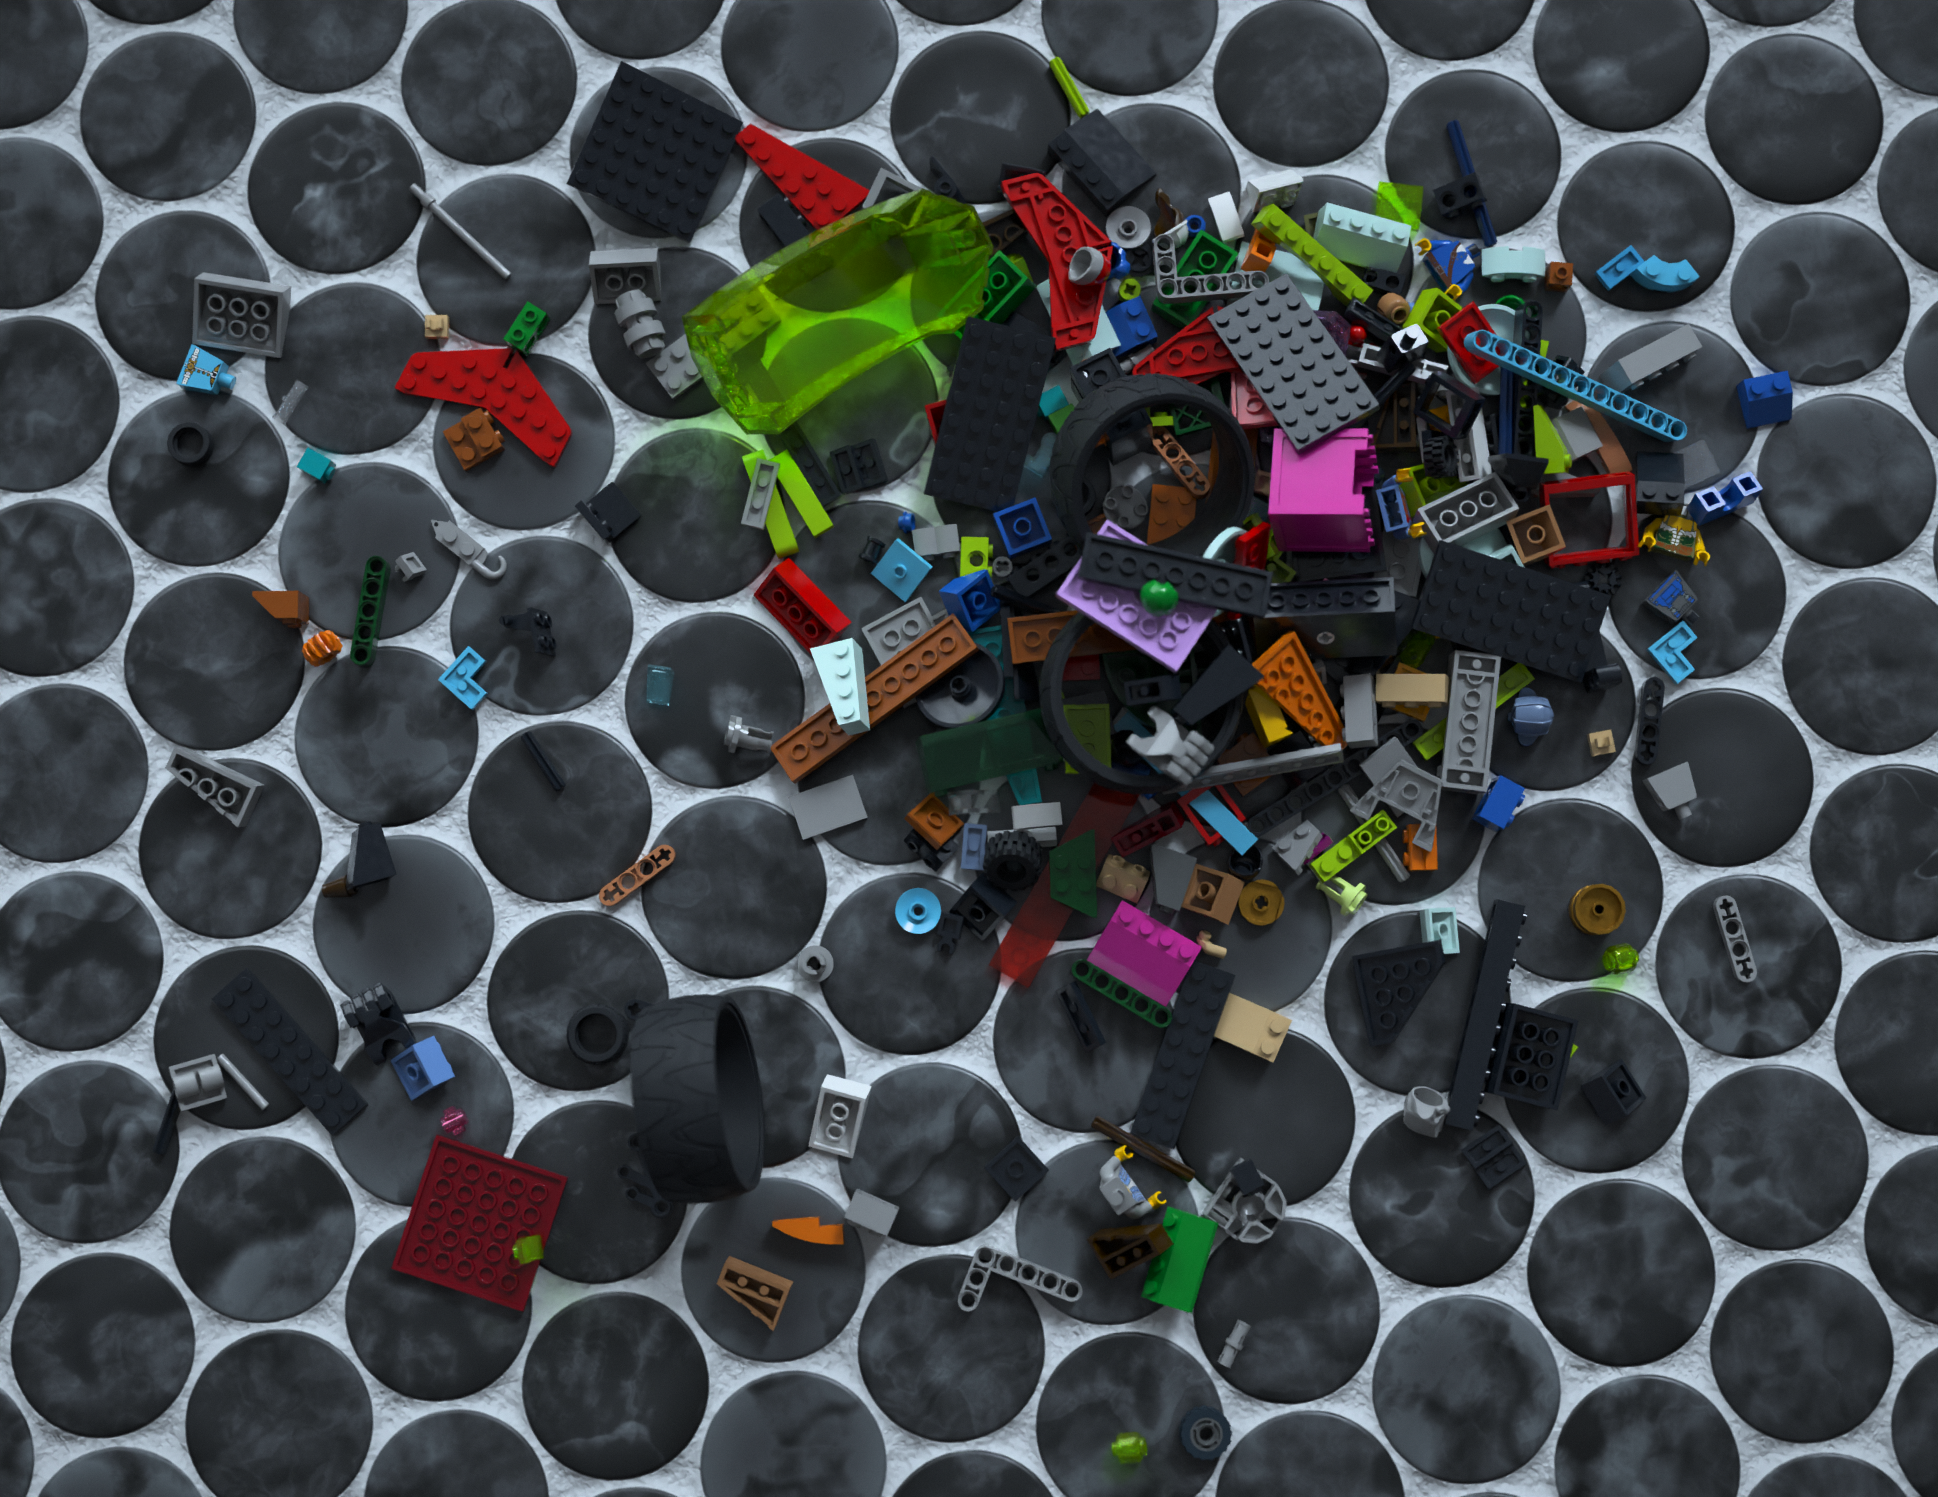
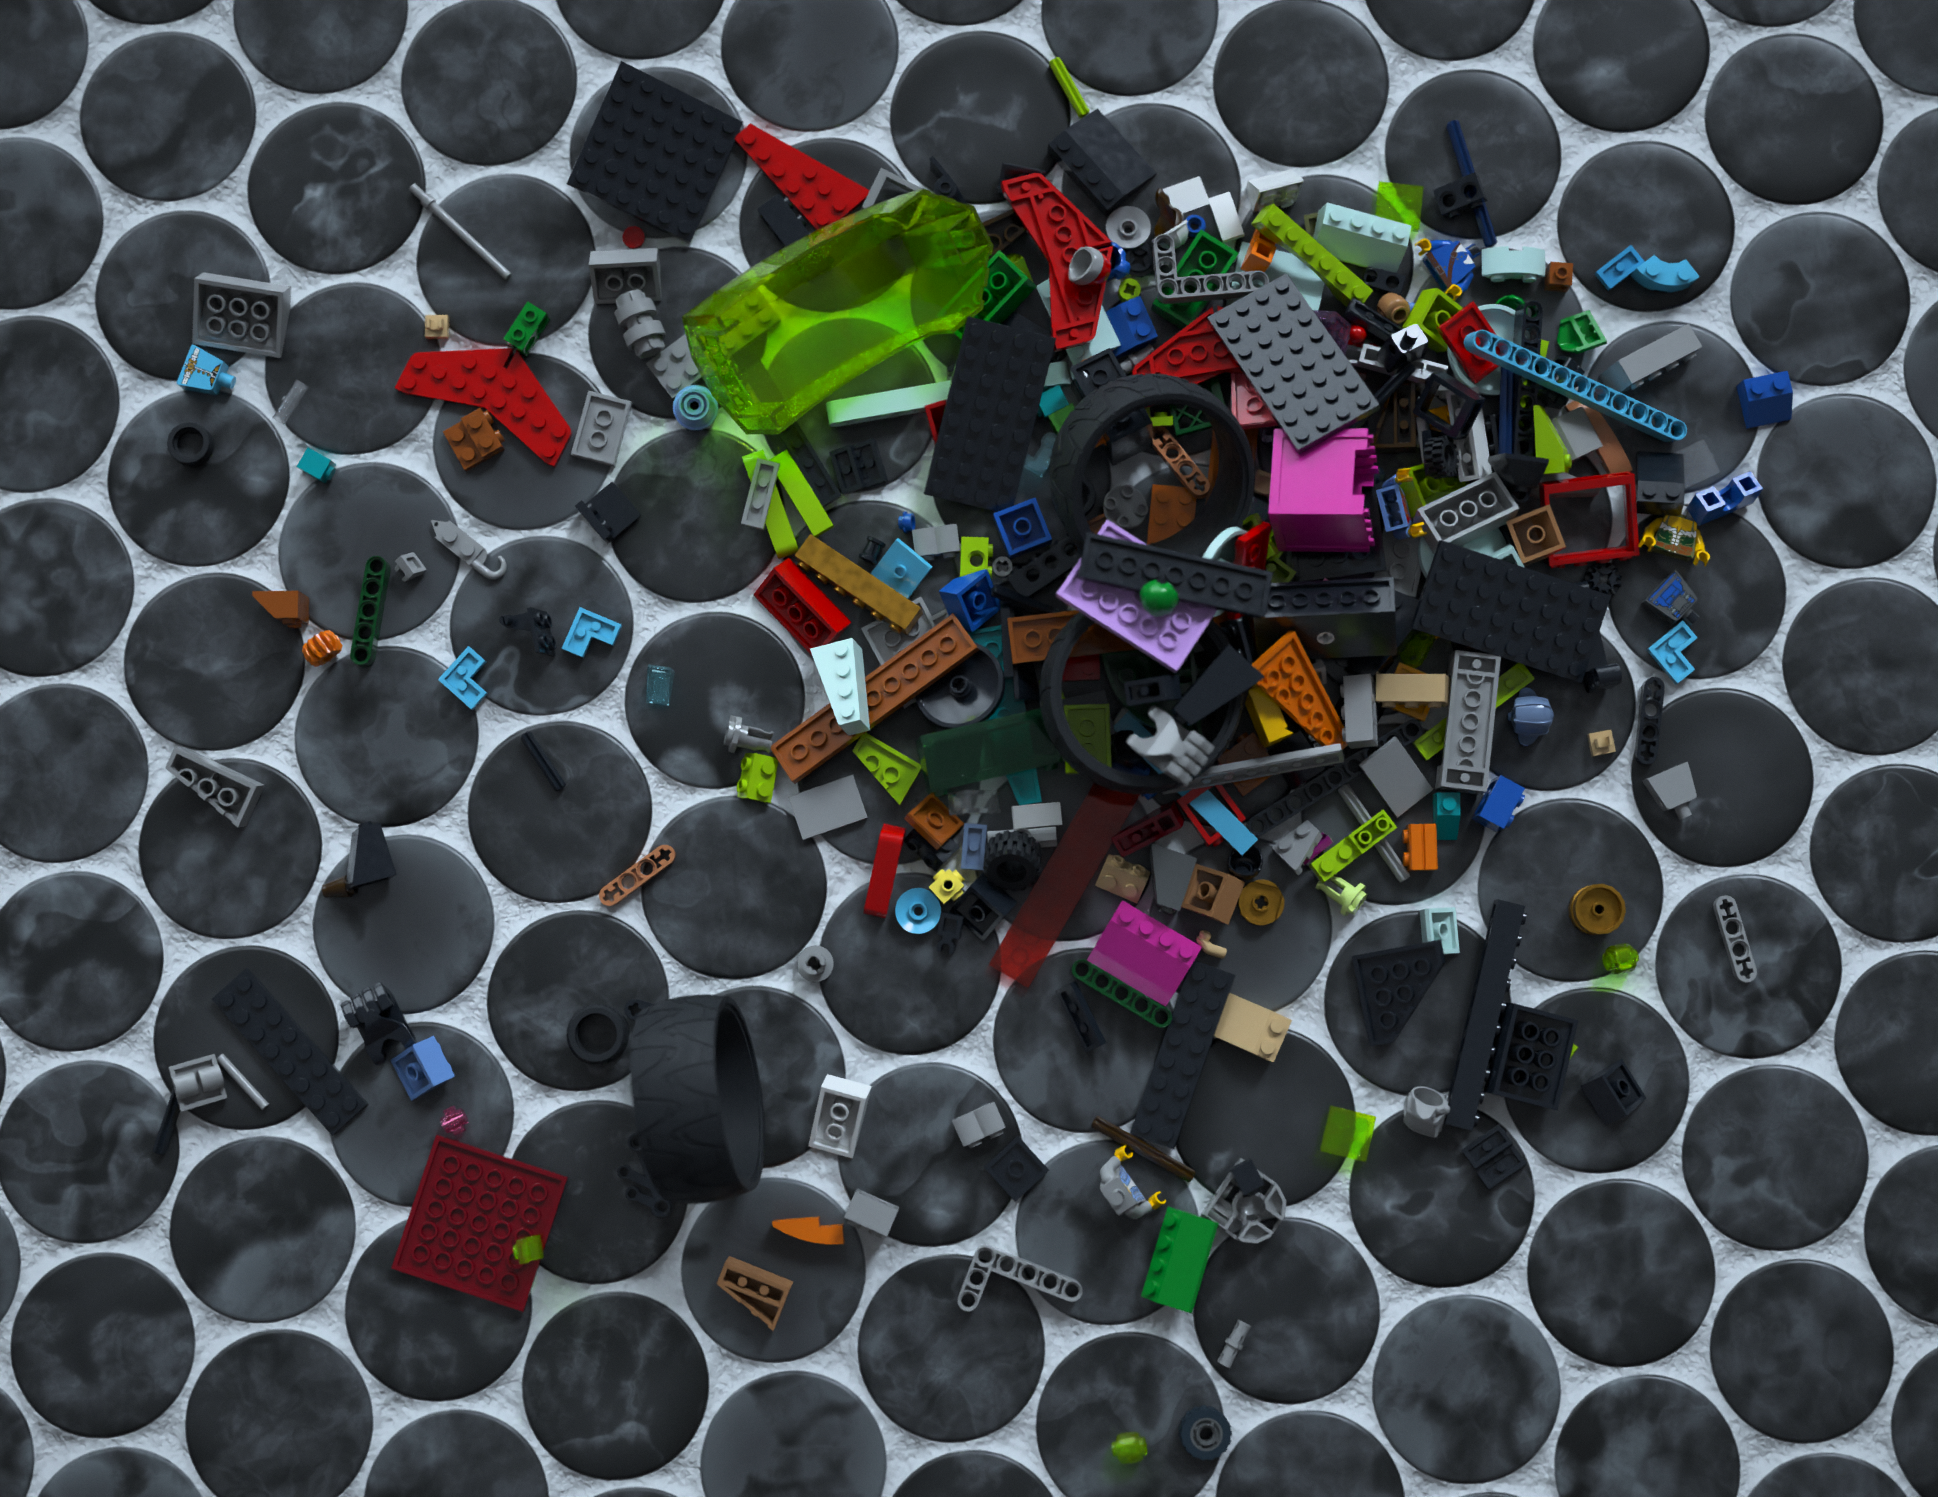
(589, 626): none -> medium azure plate
(601, 428): none -> light grey tile
(633, 237): none -> red piece
(699, 418): none -> piece
(757, 777): none -> lime bracket
(858, 584): none -> pearl gold brick
(884, 870): none -> red beam
(888, 766): none -> lime wing
(912, 399): none -> beam
(941, 892): none -> light yellow brick
(979, 1124): none -> light grey brick
(1075, 874): dark green wing -> none
(1128, 1247): dark brown wedge -> none
(1187, 195): none -> white sticker
(1347, 1133): none -> clear neon green plate
(1409, 791): light grey wing -> none
(1446, 814): none -> teal slope
(1580, 333): none -> green slope

